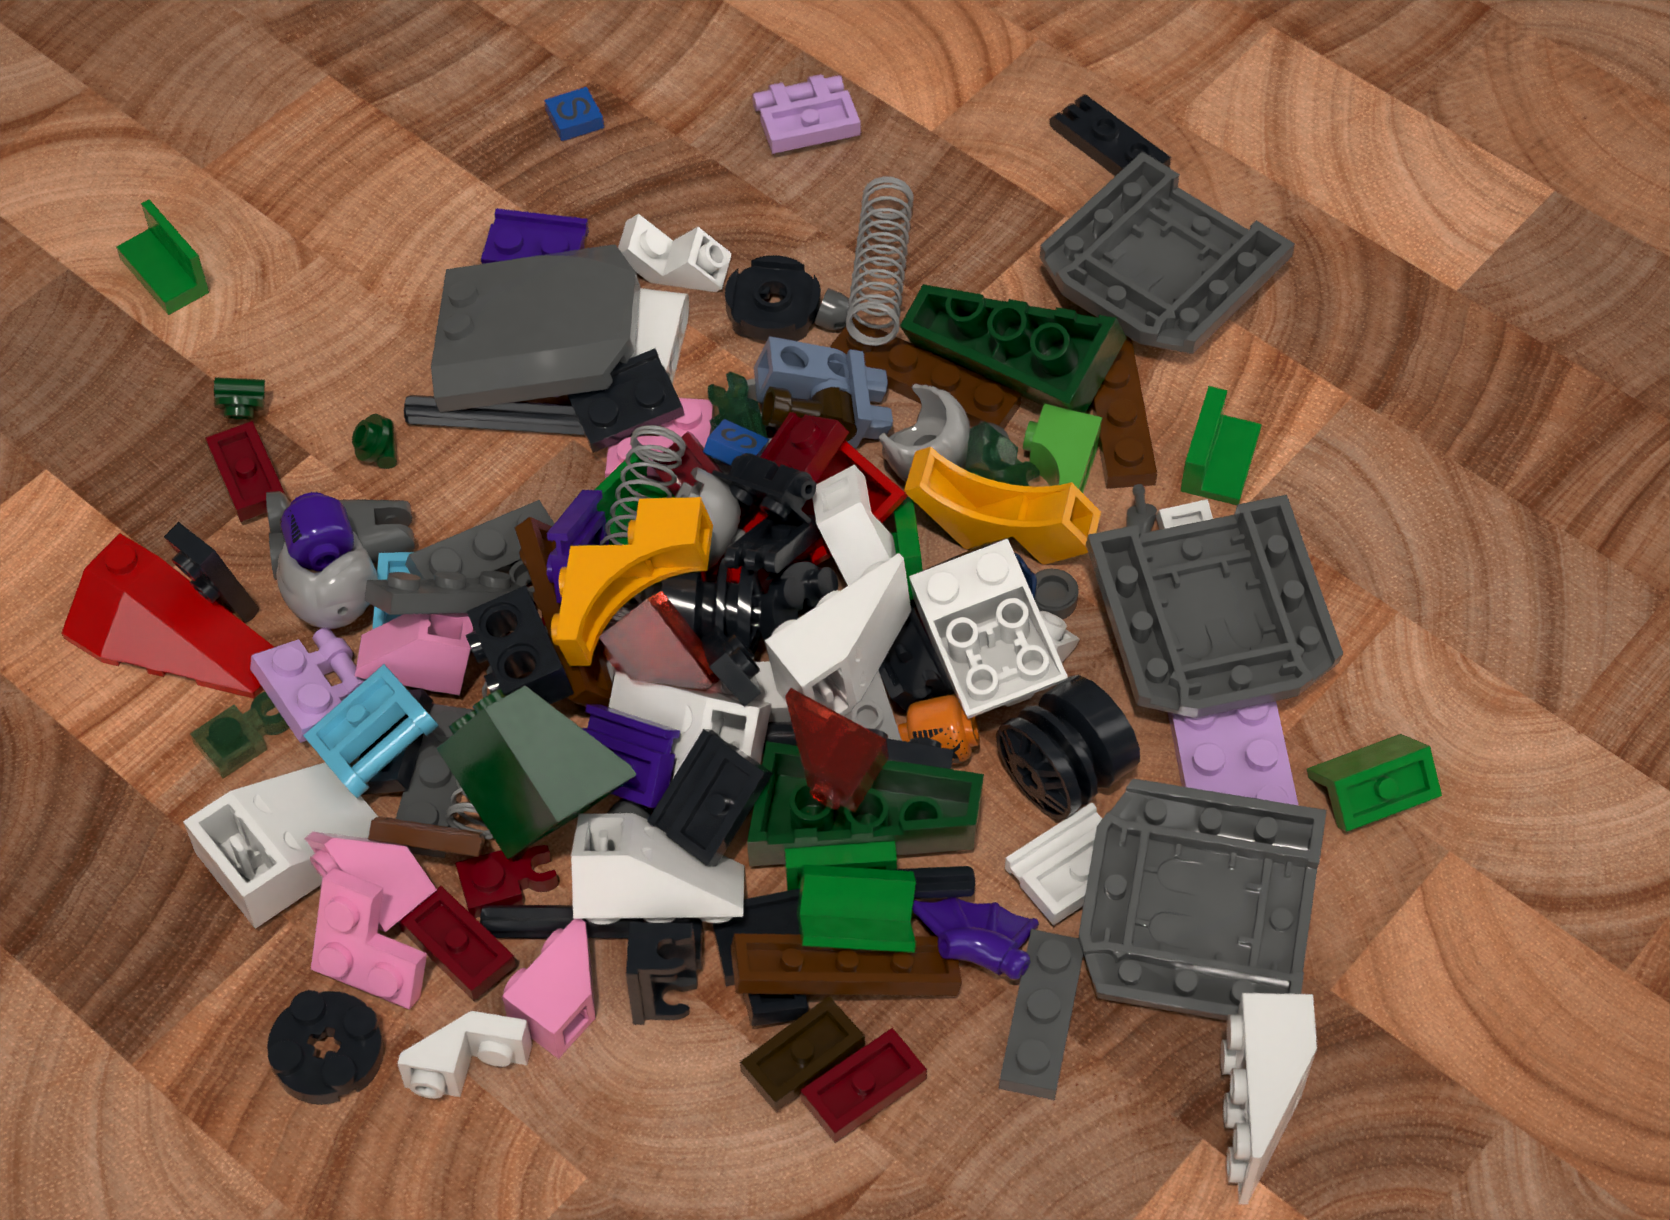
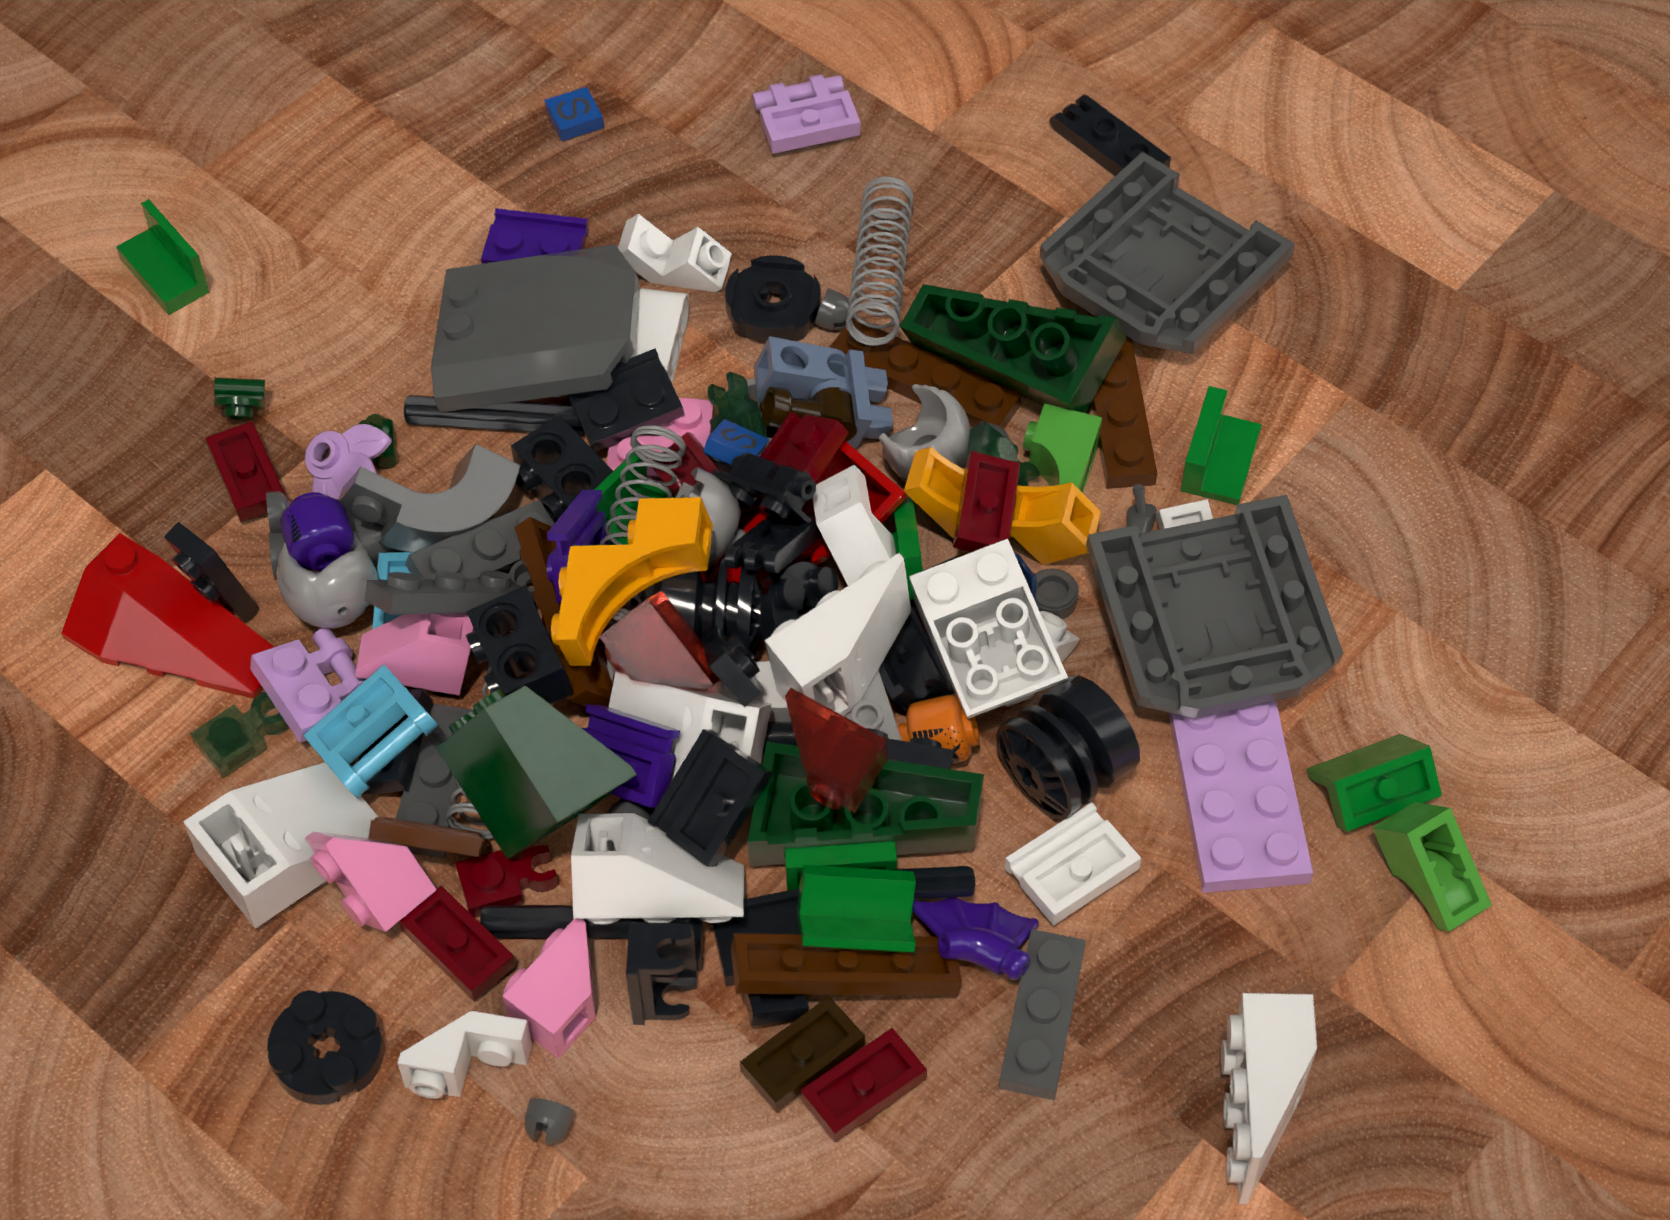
(347, 453): none -> lavender plate
(354, 951): bright pink plate -> none
(422, 519): none -> arch
(547, 1117): none -> dark grey hinge
(557, 466): none -> black brick
(985, 501): none -> dark red plate
(1199, 898): dark grey wedge -> none
(1434, 861): none -> bright green arch

